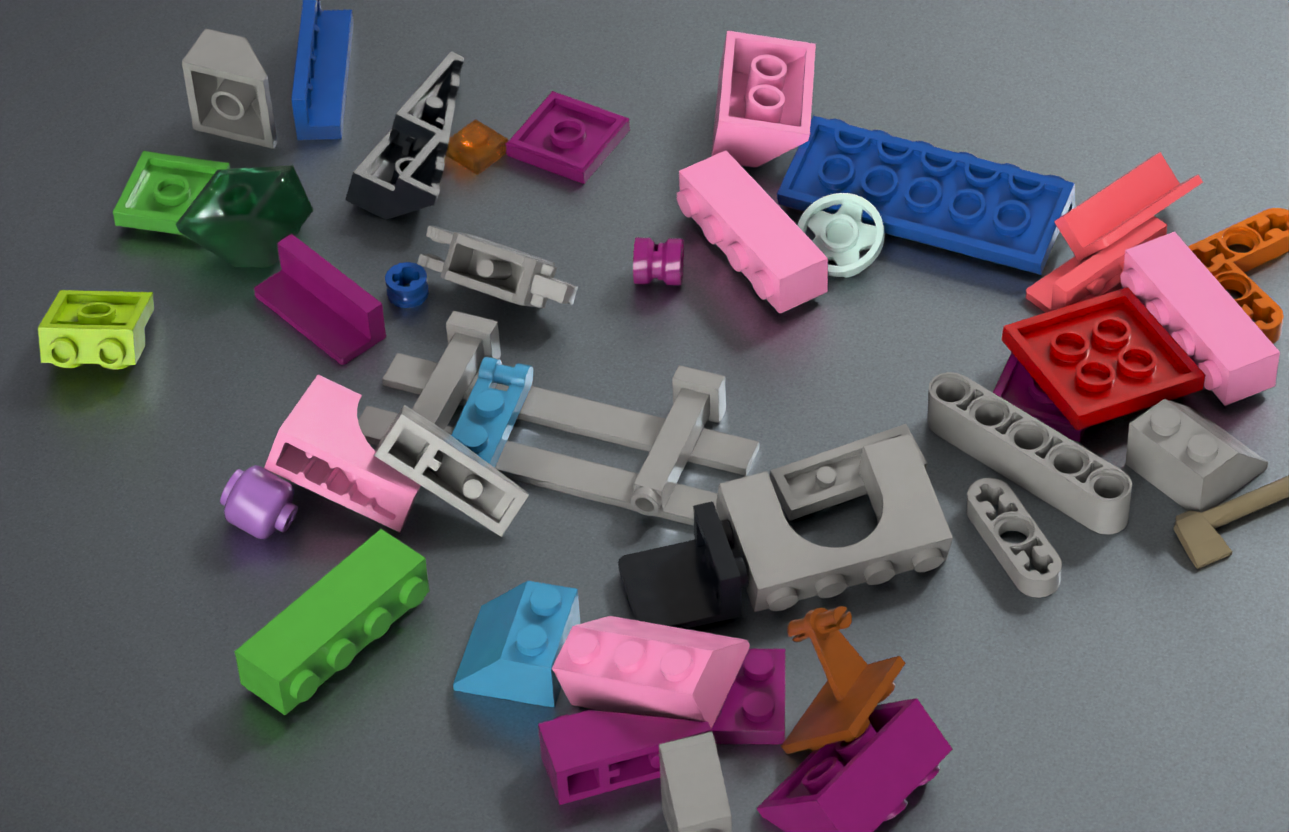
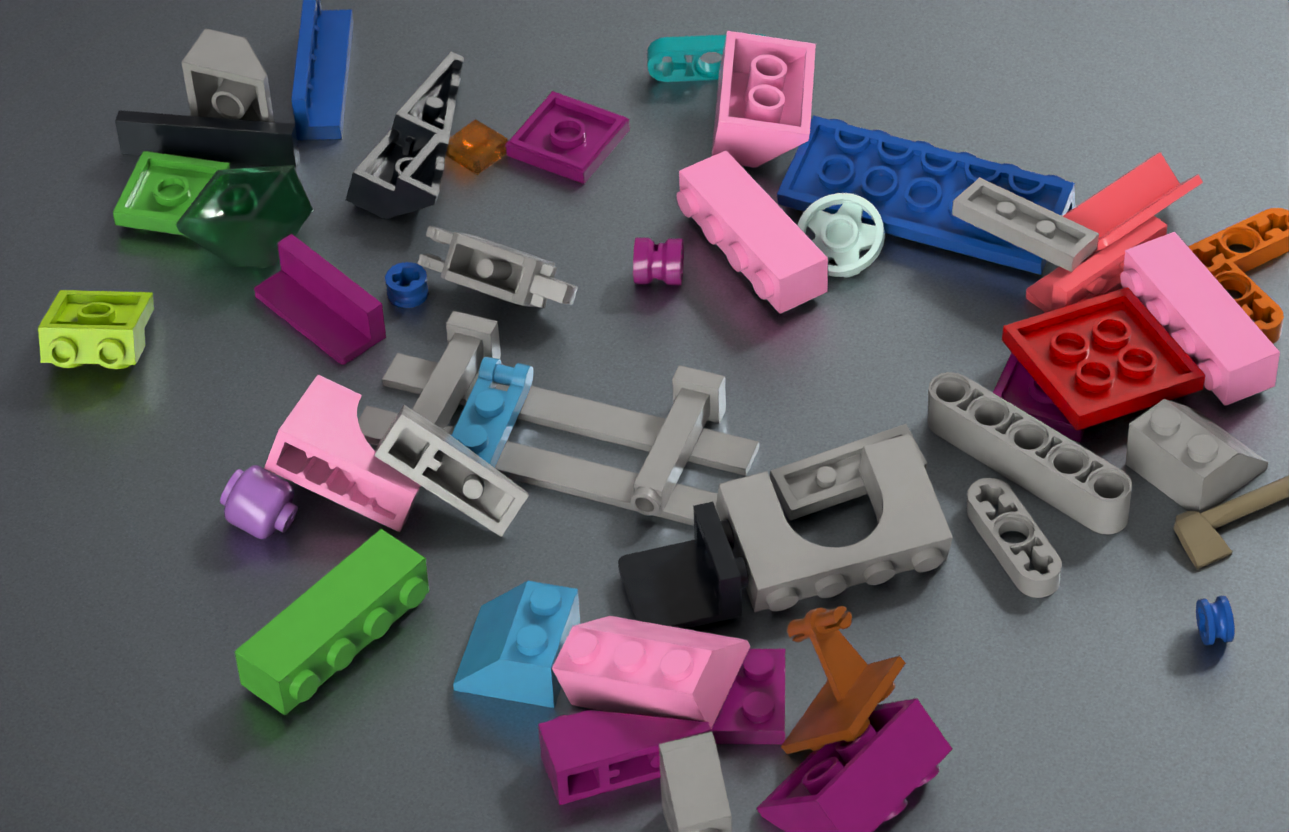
(208, 138): none -> black tile
(677, 49): none -> teal beam
(1025, 224): none -> light grey plate
(1215, 620): none -> blue bush

